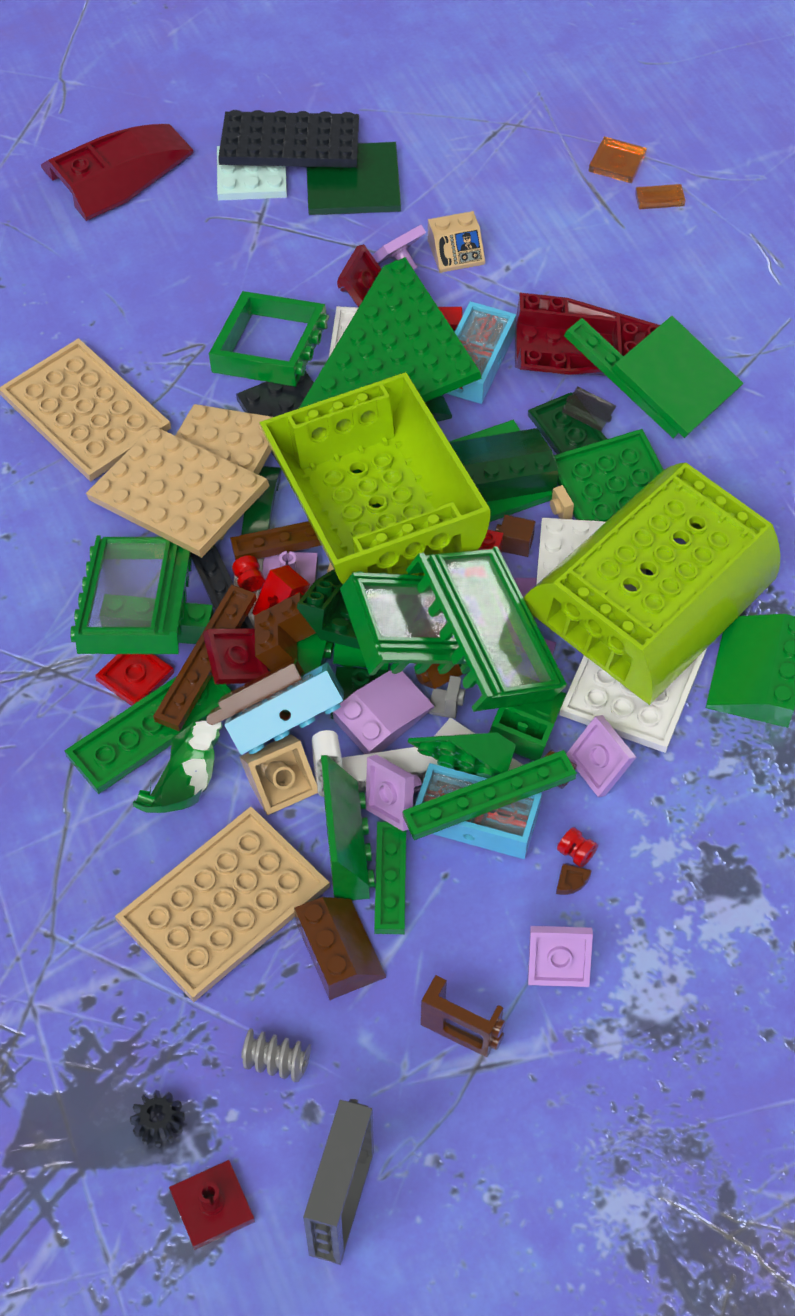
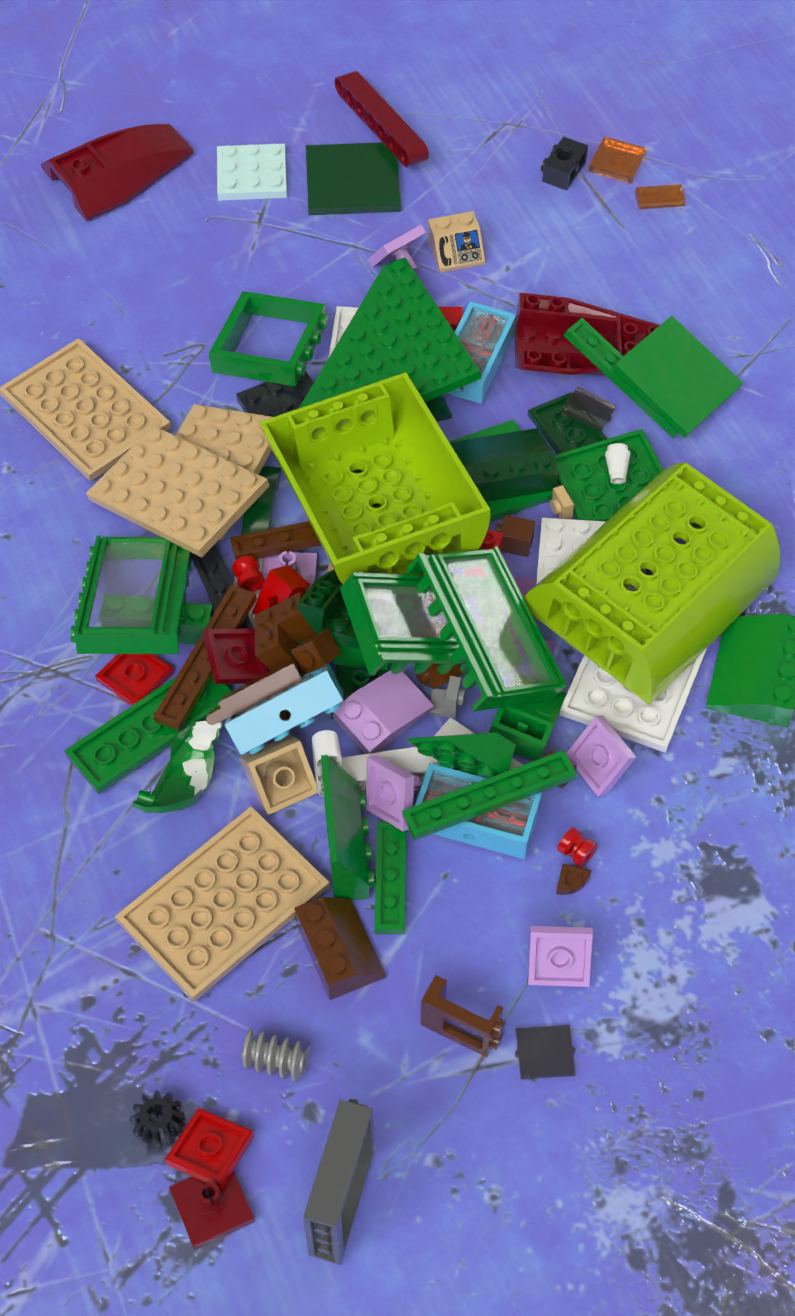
(209, 1148): none -> red tile
(289, 139): black plate -> none
(316, 651): none -> reddish brown brick
(359, 274): dark red tile -> none
(381, 119): none -> dark red beam
(545, 1052): none -> clear smoke piece
(564, 163): none -> black brick
(617, 461): none -> white cone

